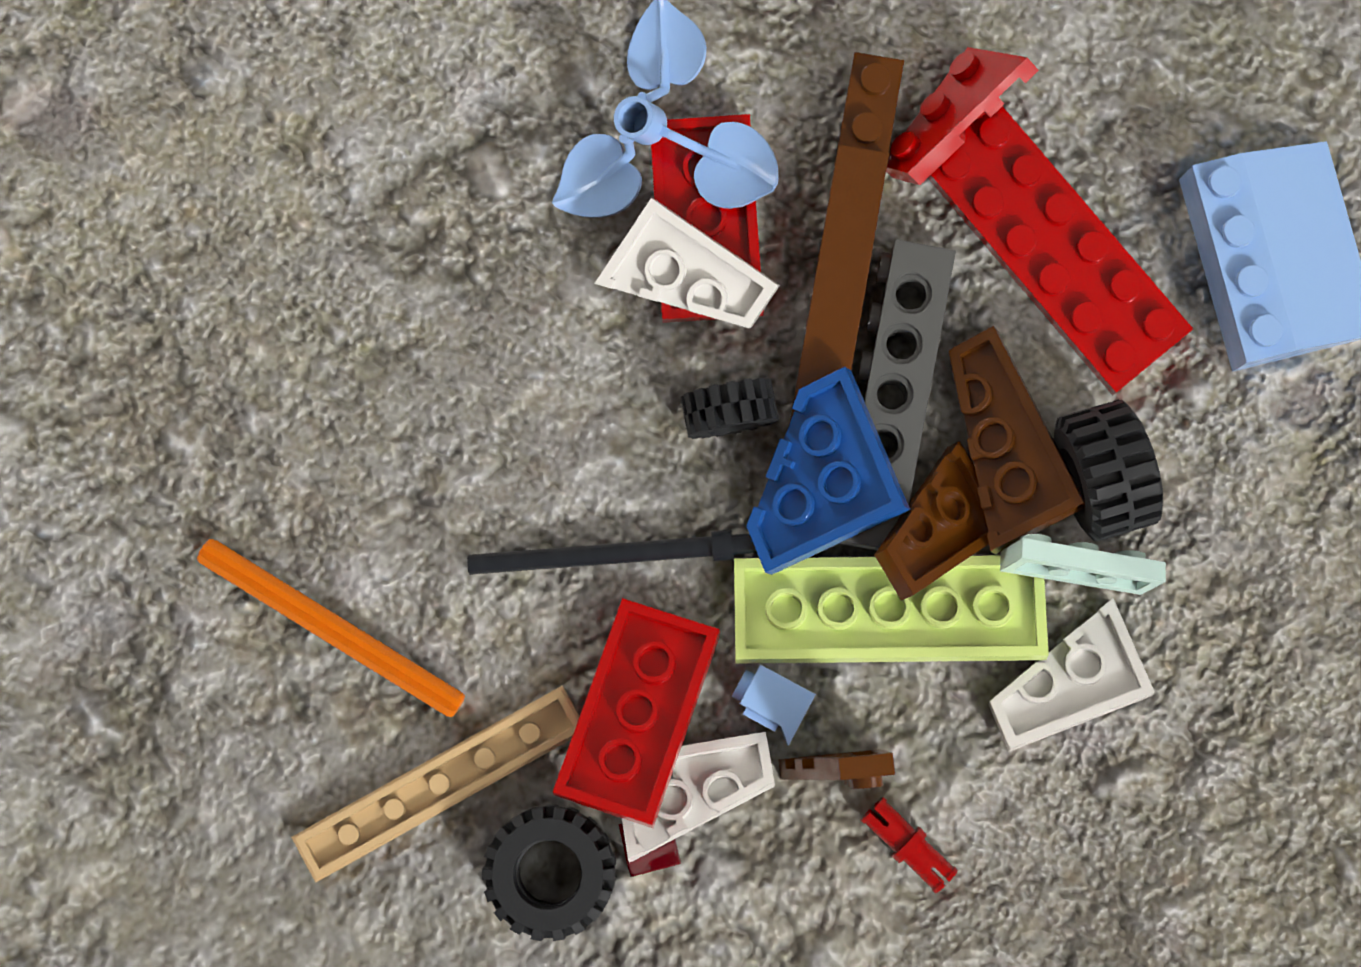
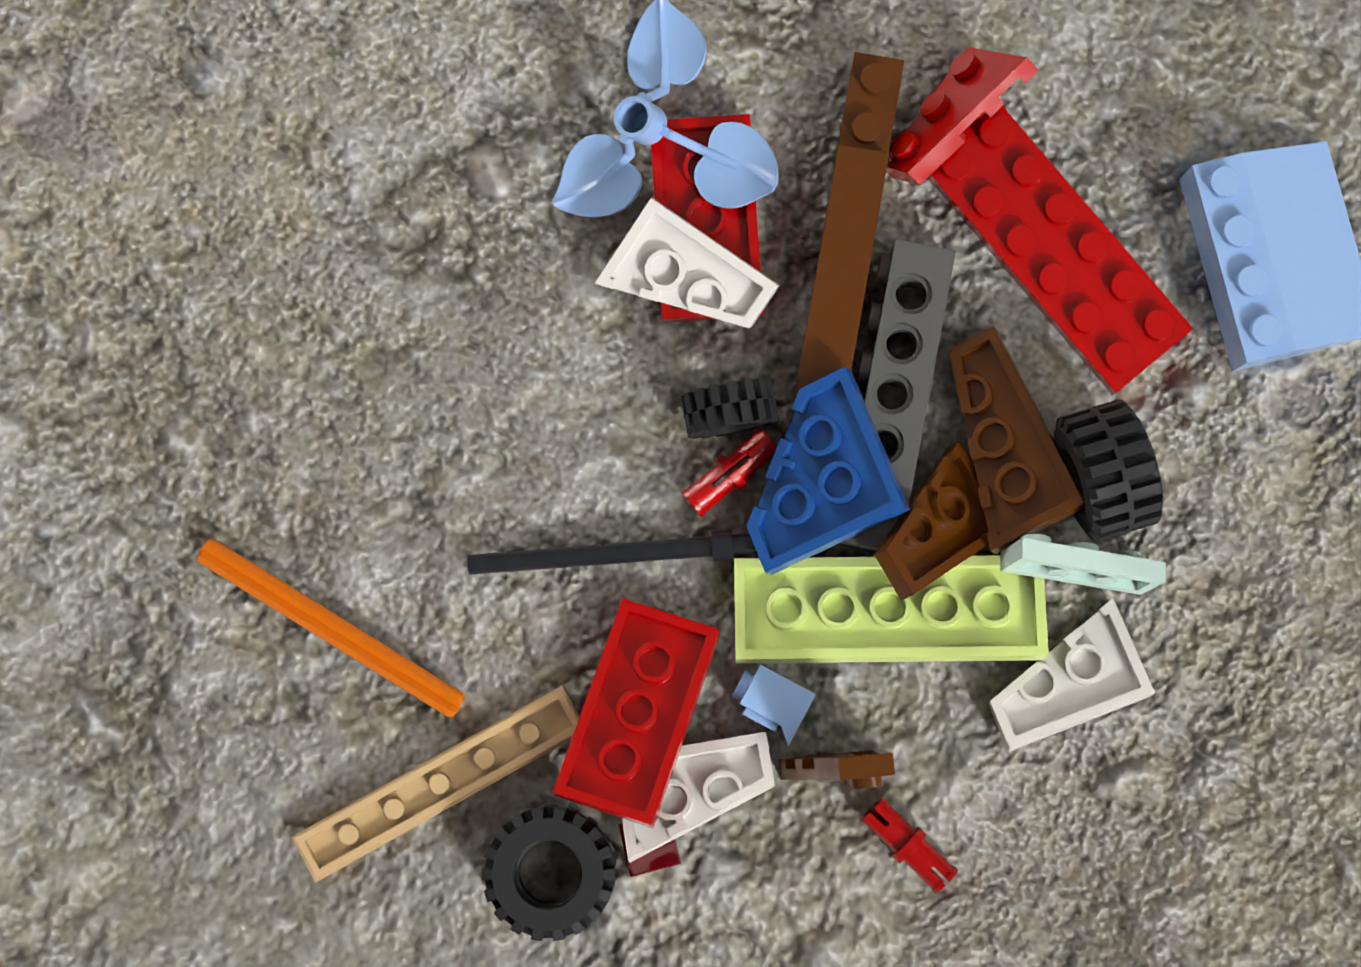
(757, 449): none -> red pin

